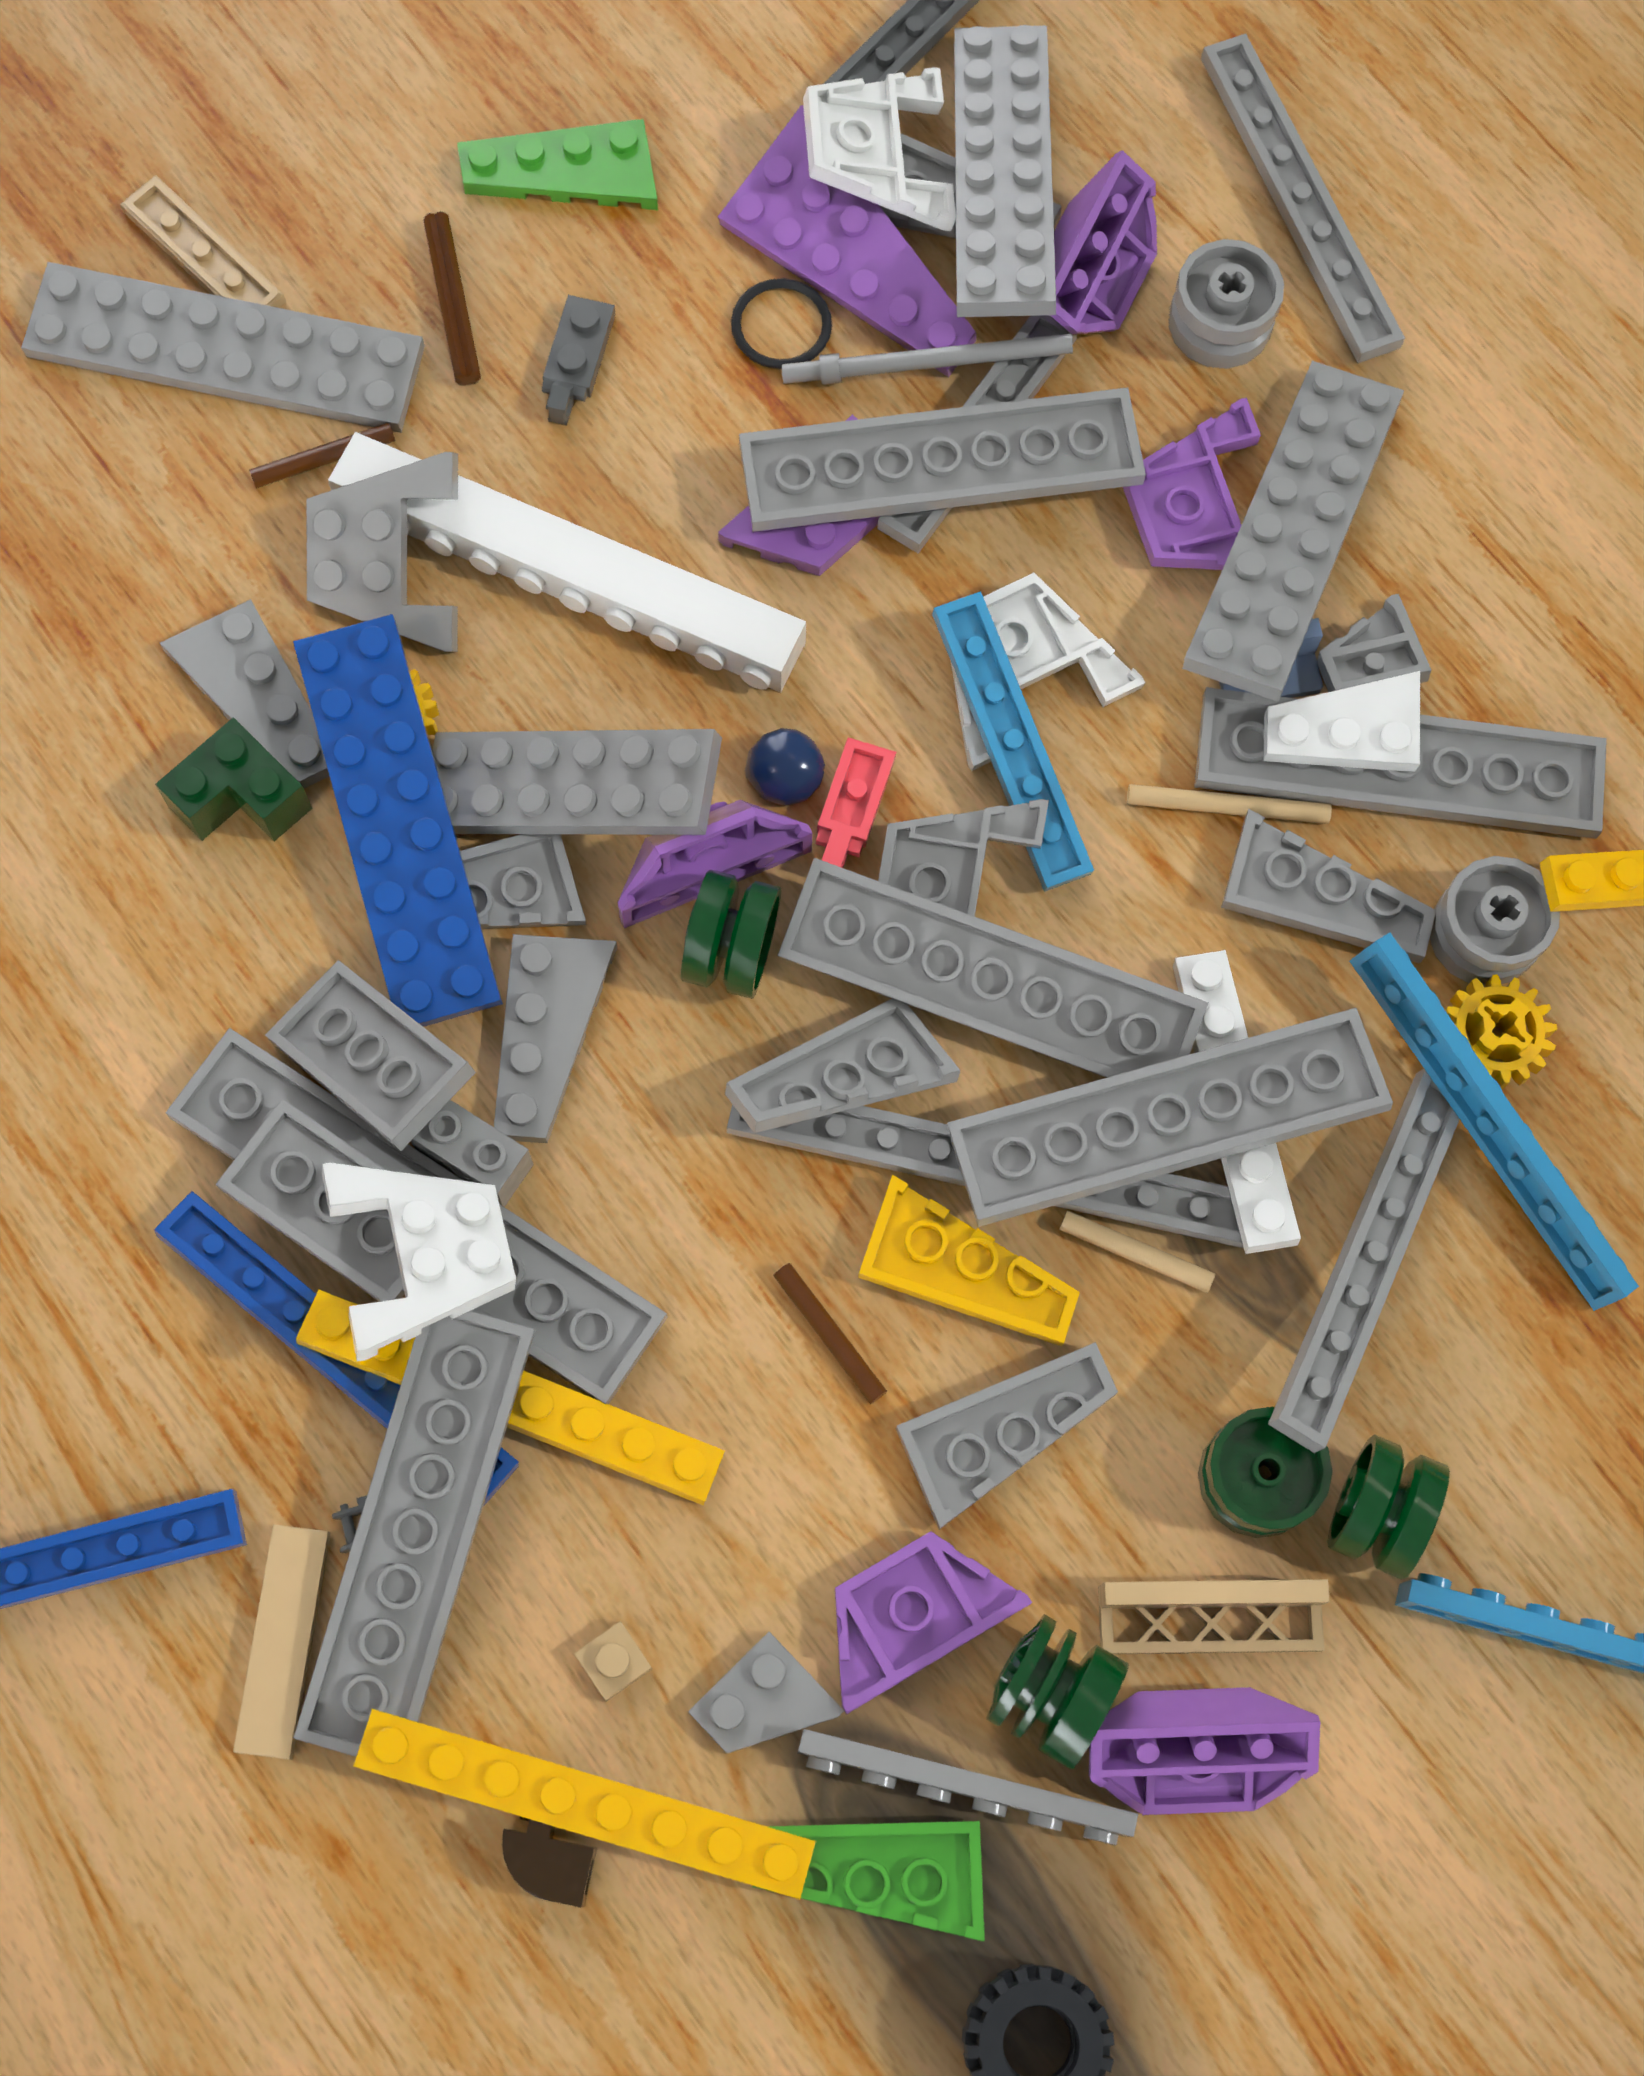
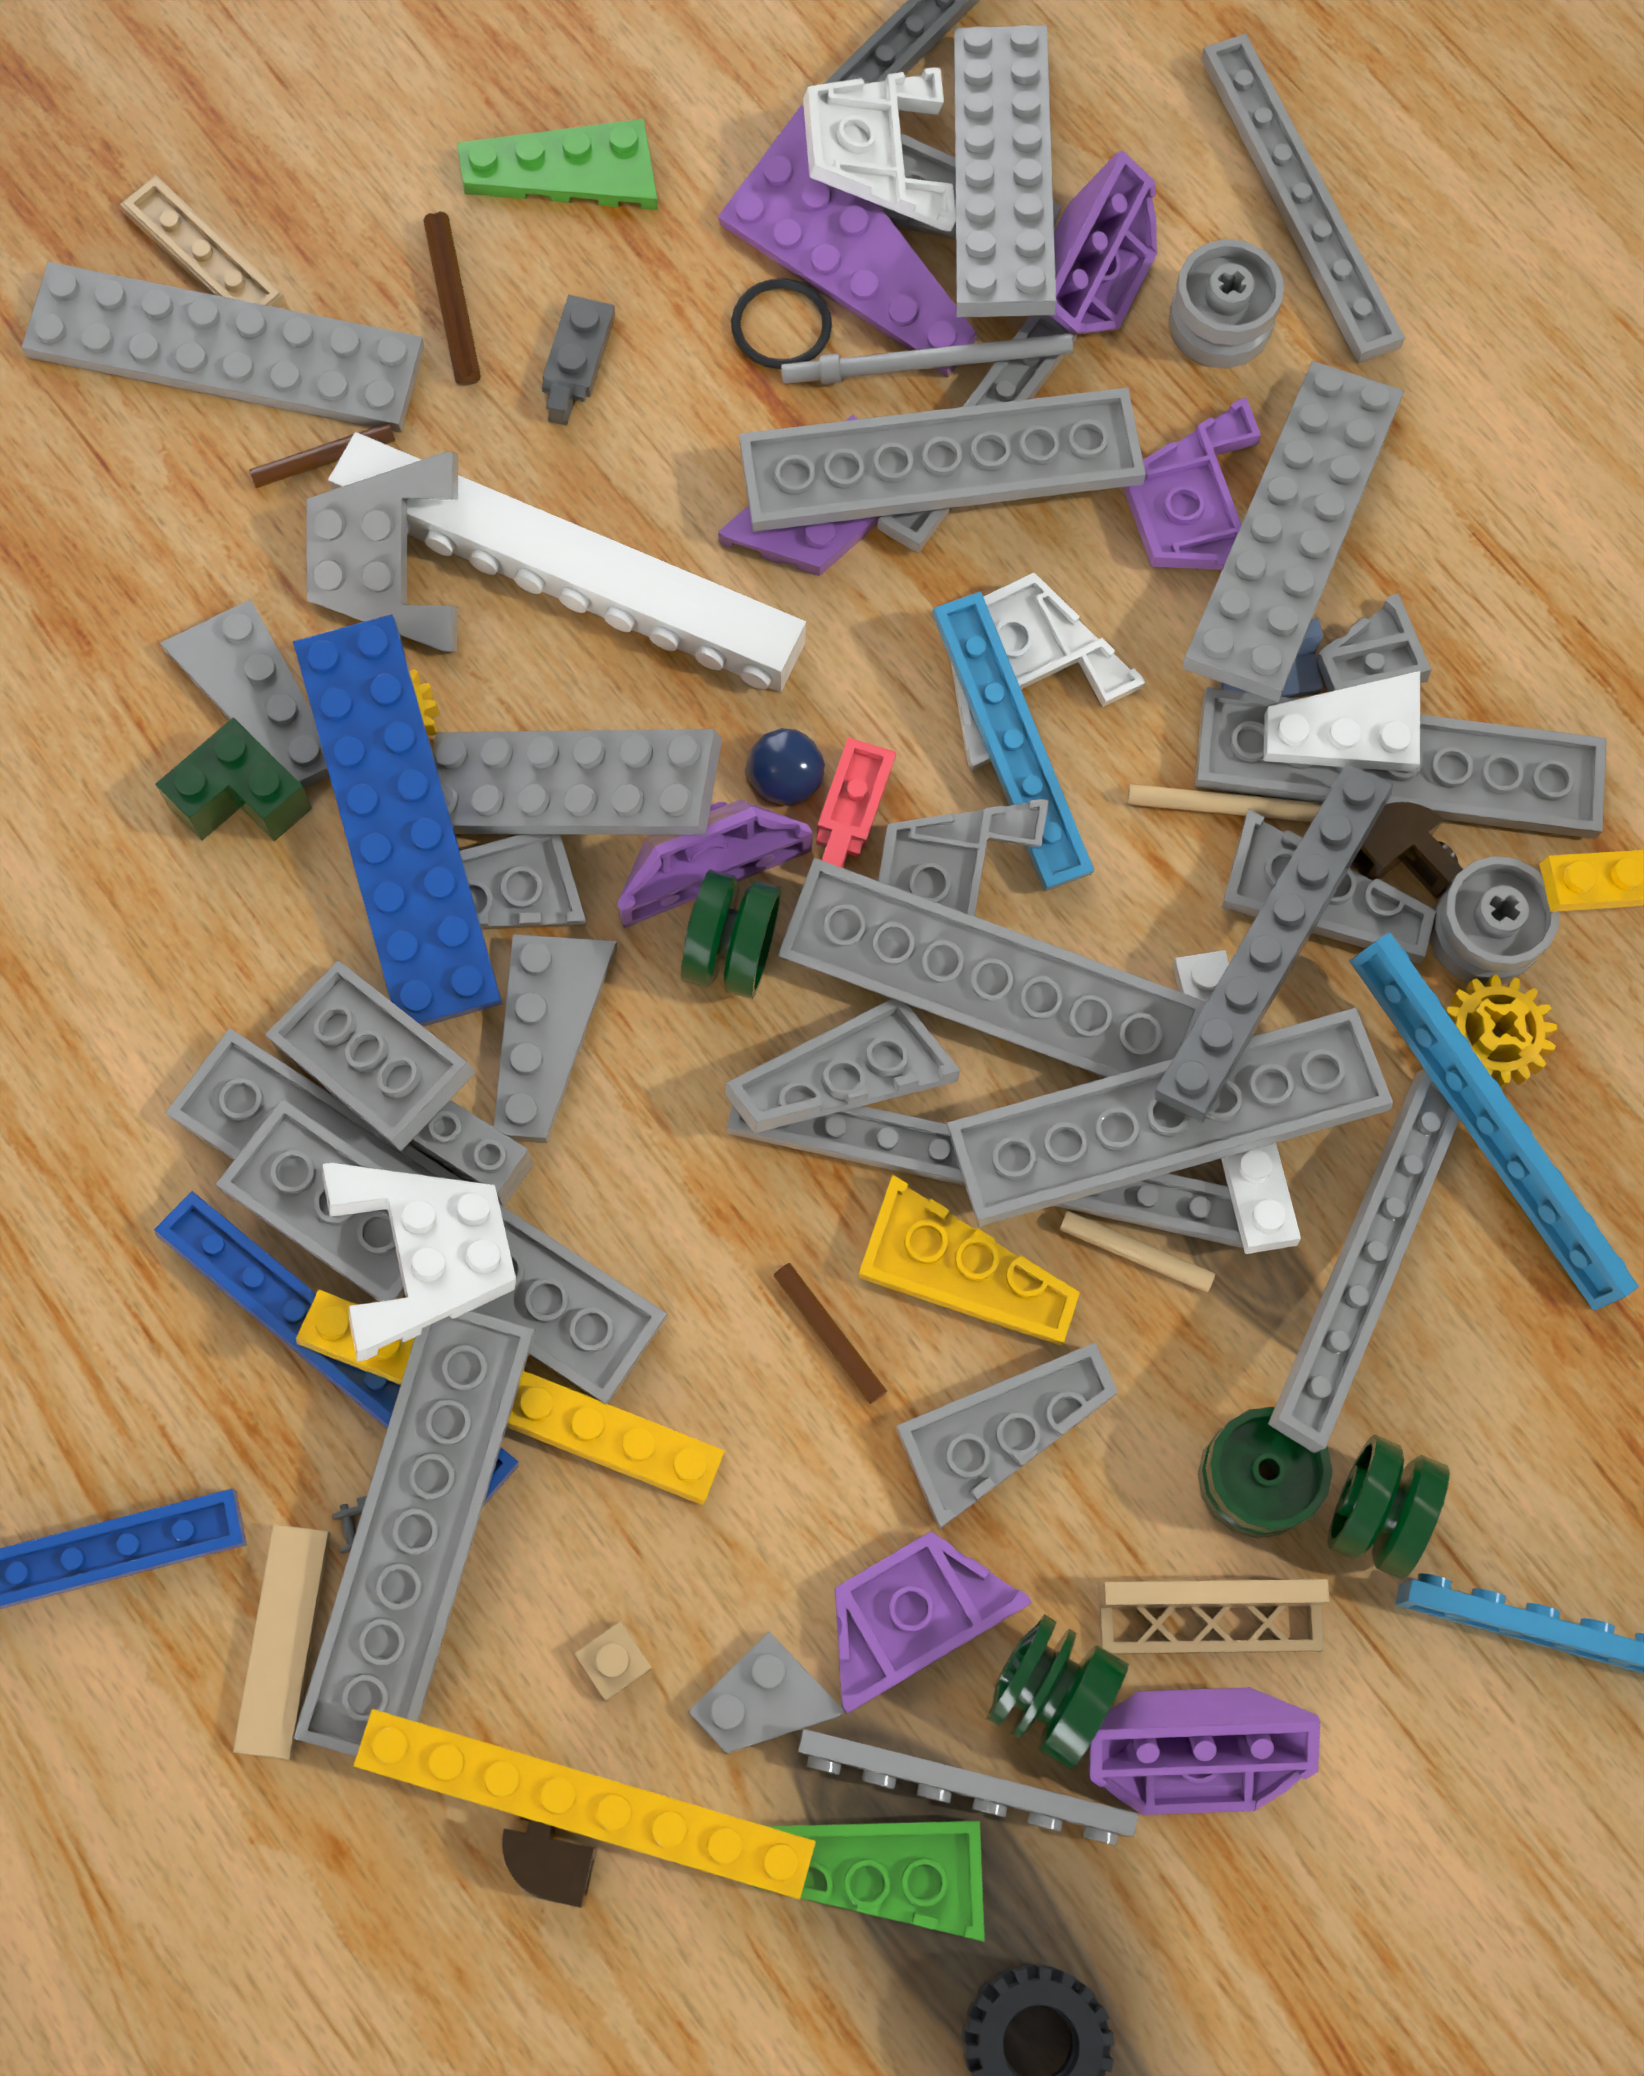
(1273, 943): none -> plate
(1406, 836): none -> dark brown brick

